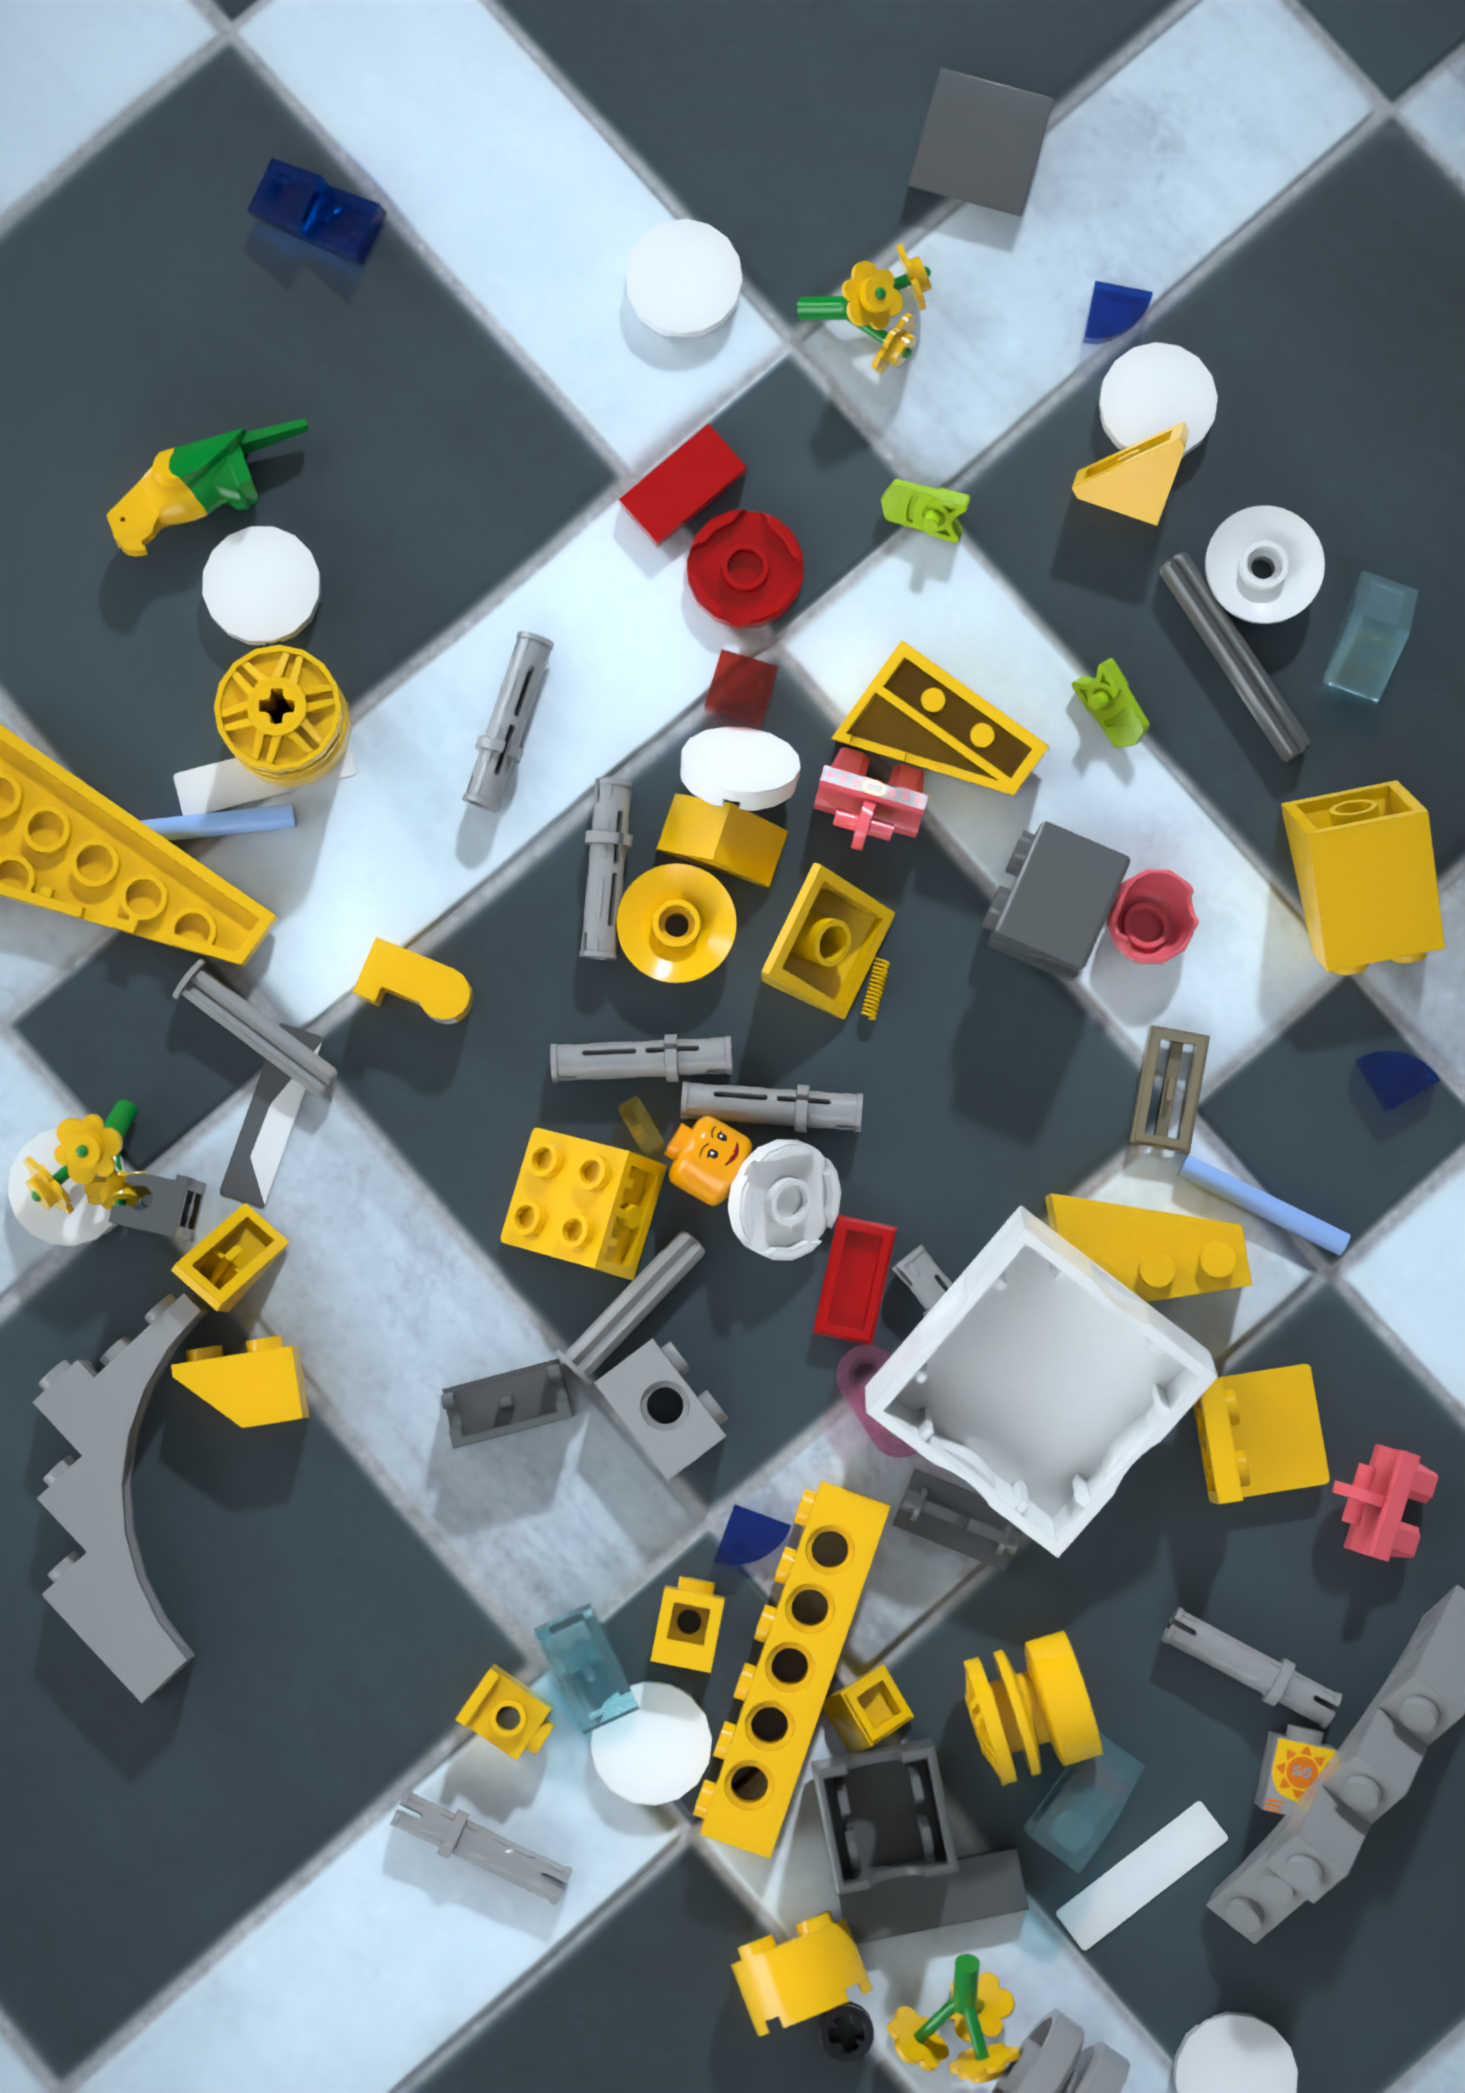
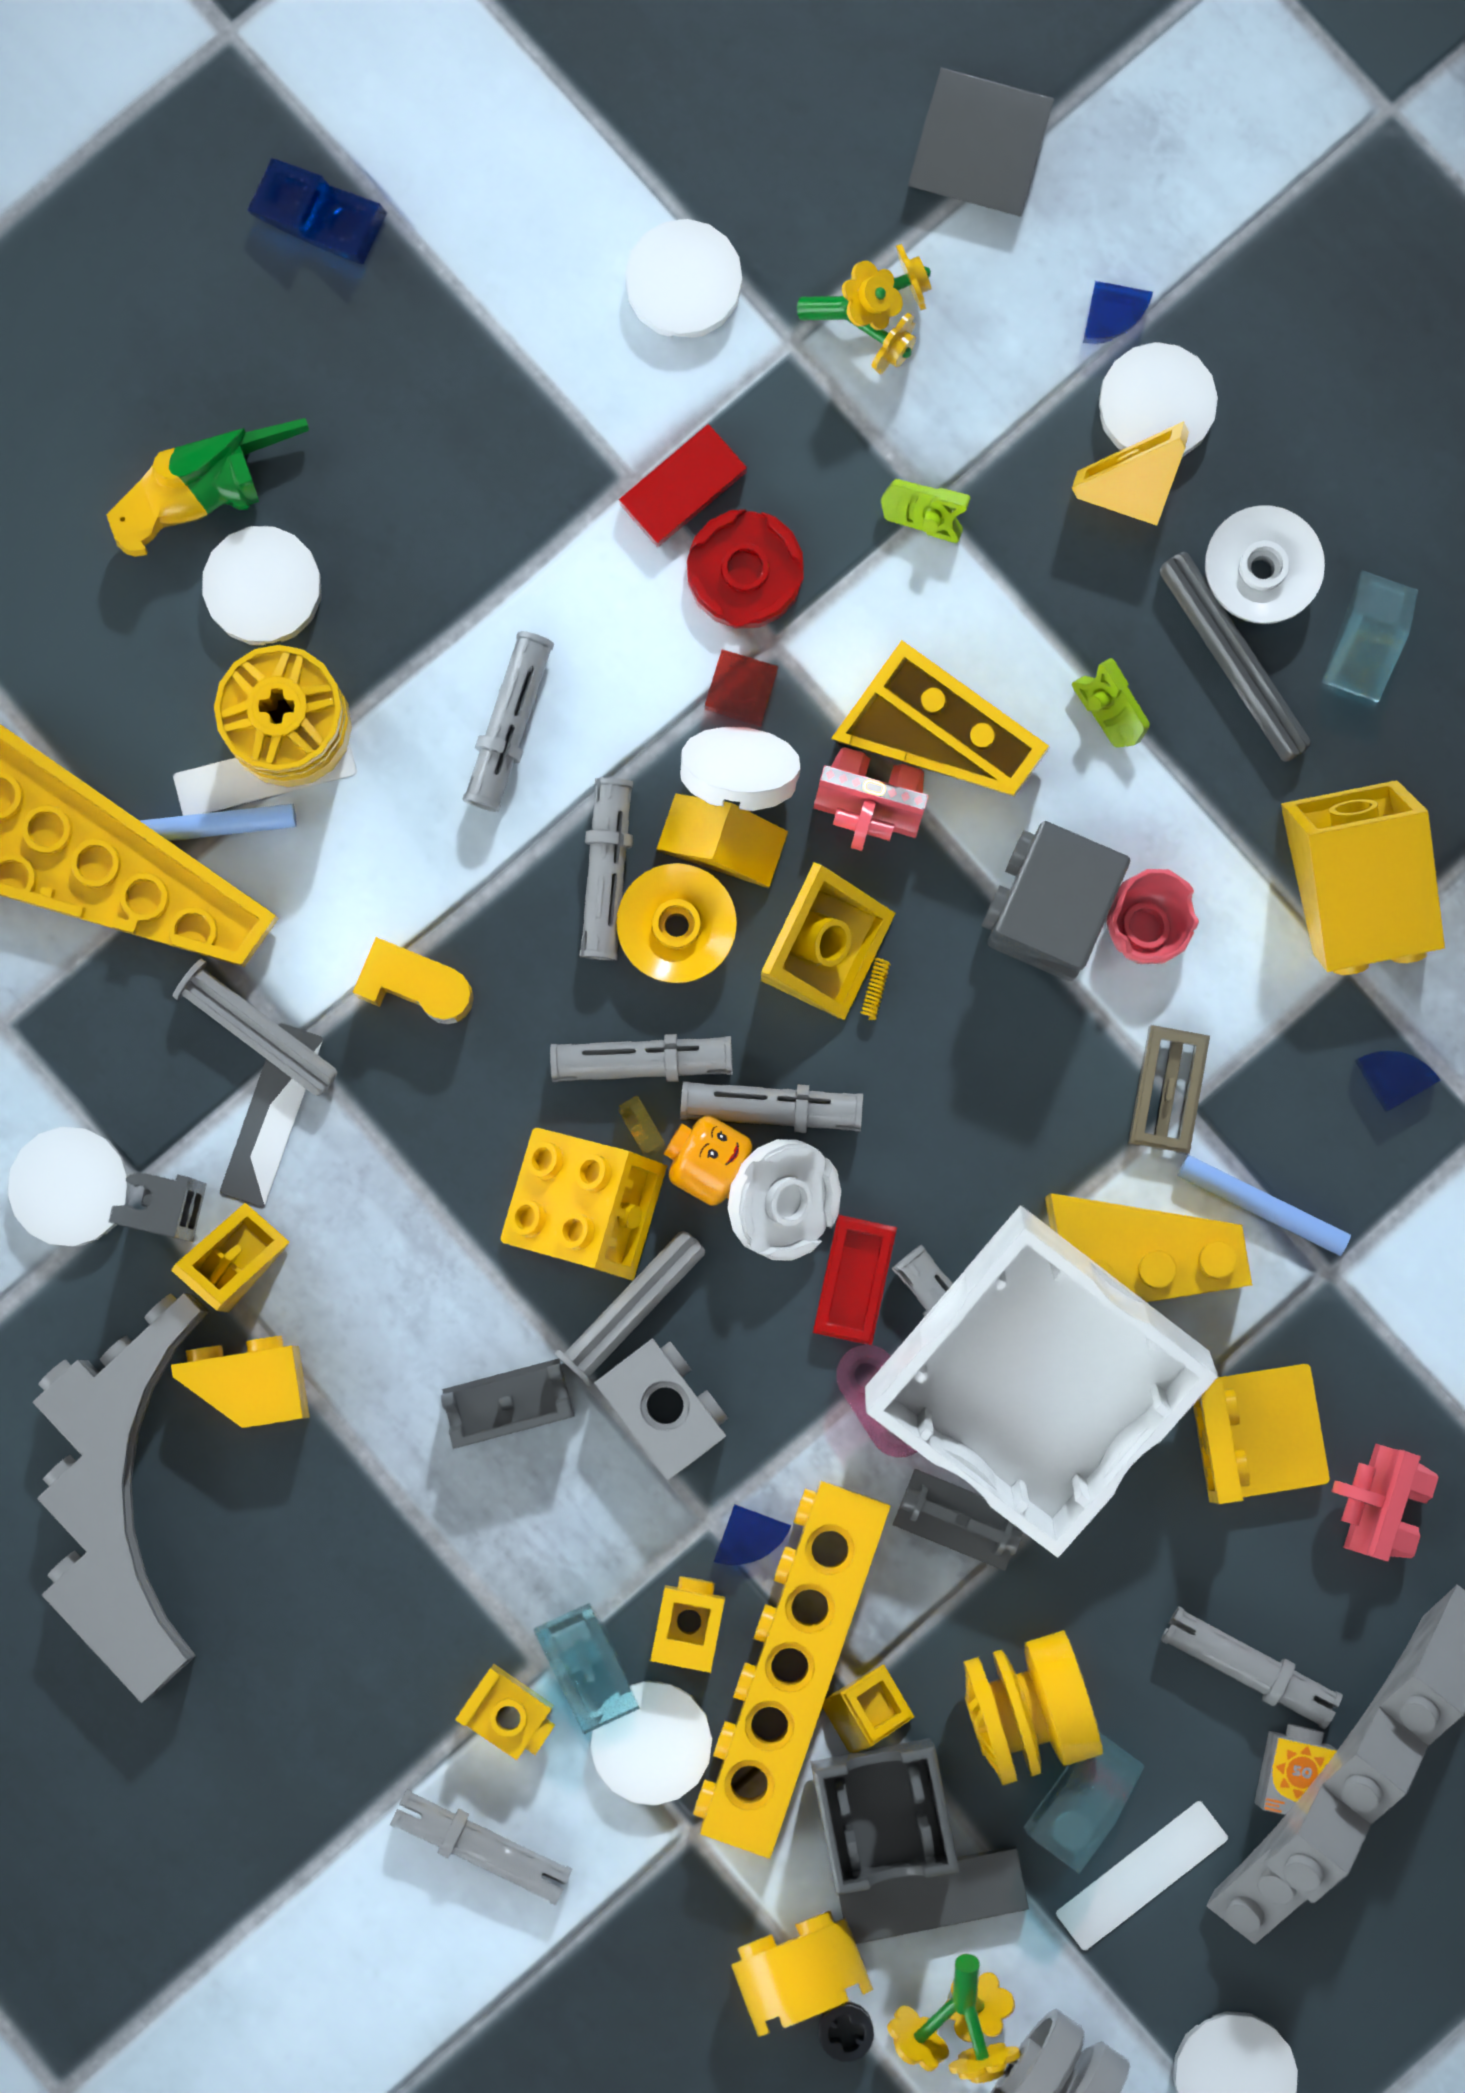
(87, 1151): yellow plant -> none

